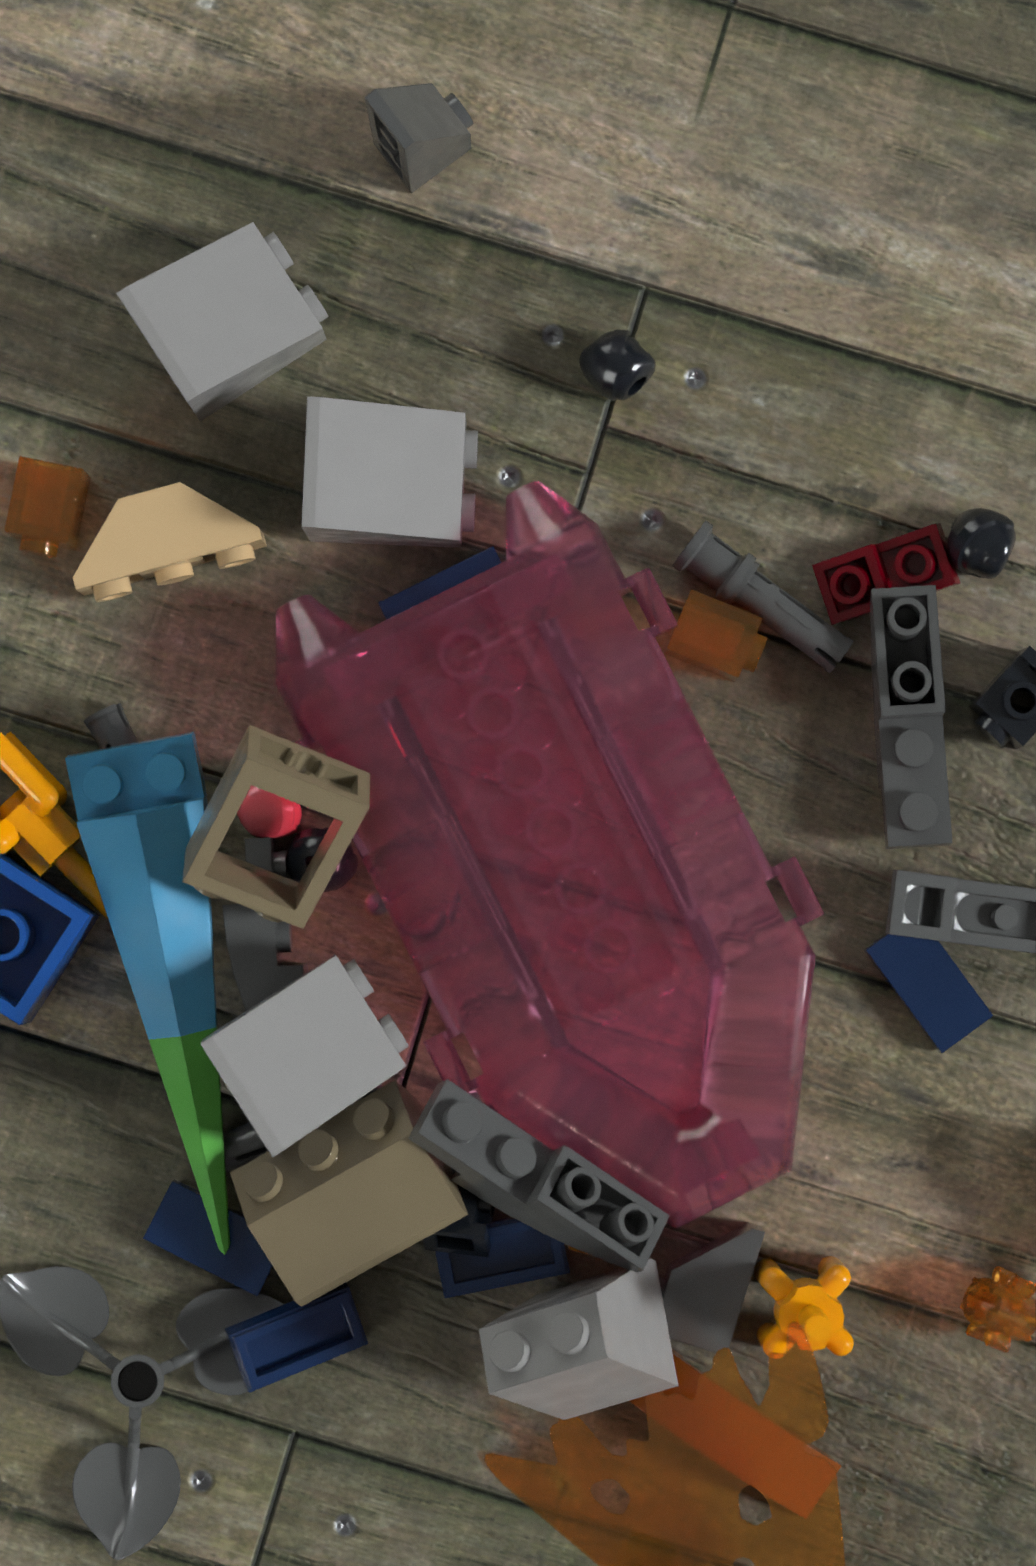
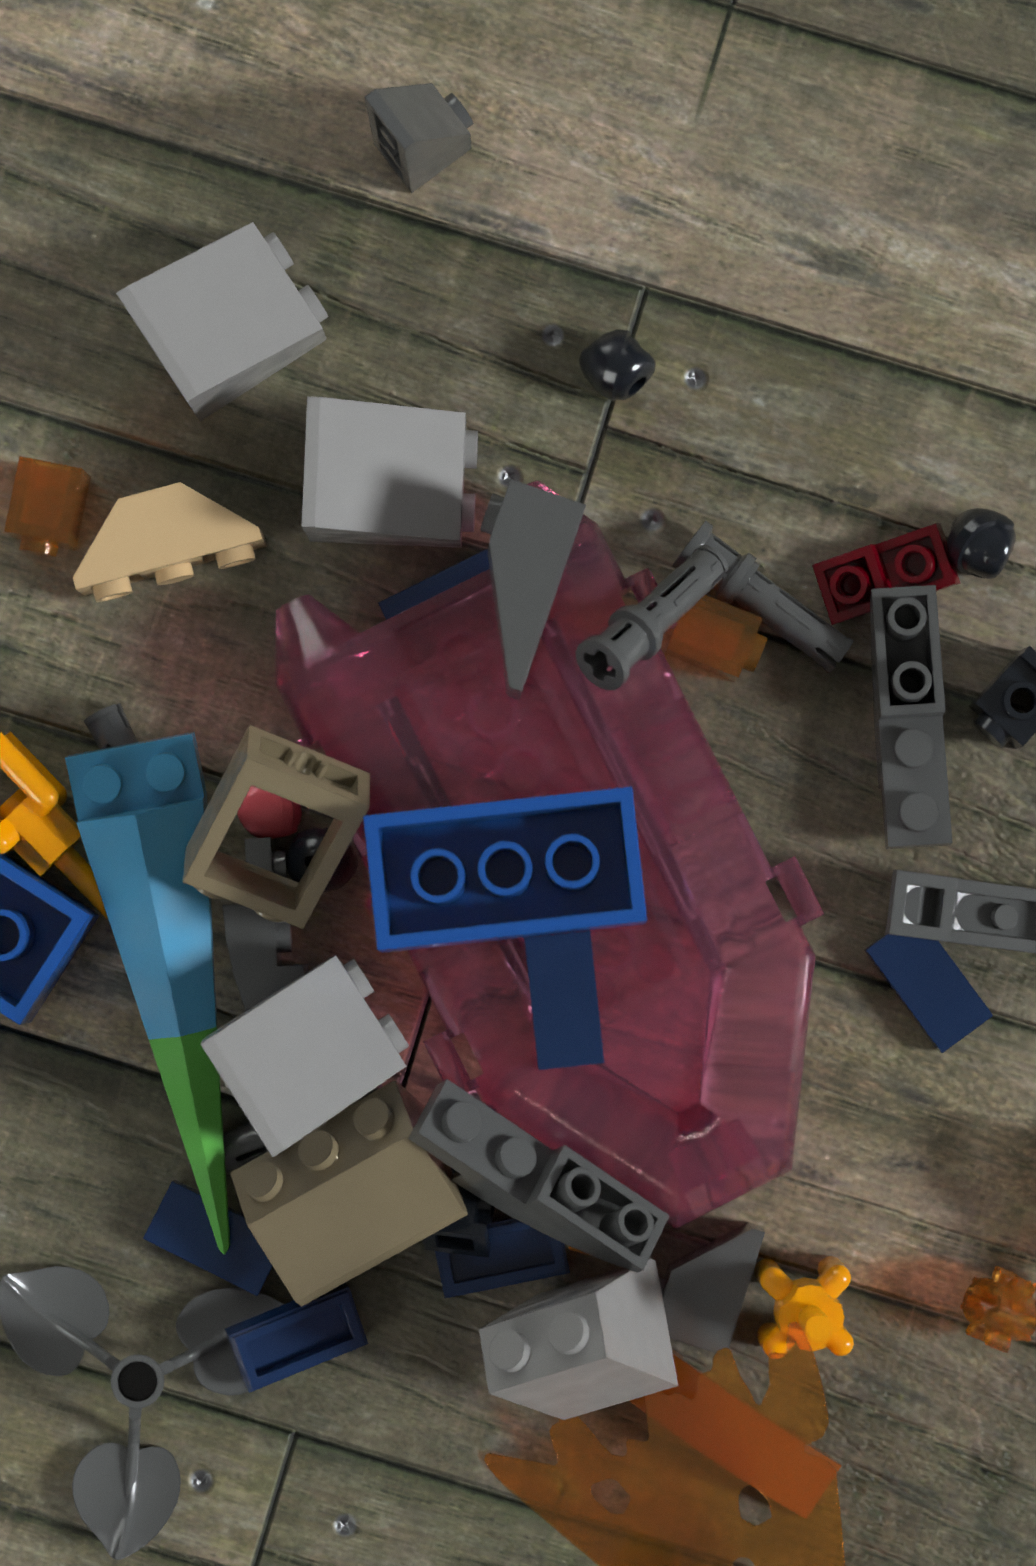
(505, 869): none -> blue brick
(526, 559): none -> dark grey slope
(564, 1000): none -> dark blue tile
(638, 629): none -> dark grey pin

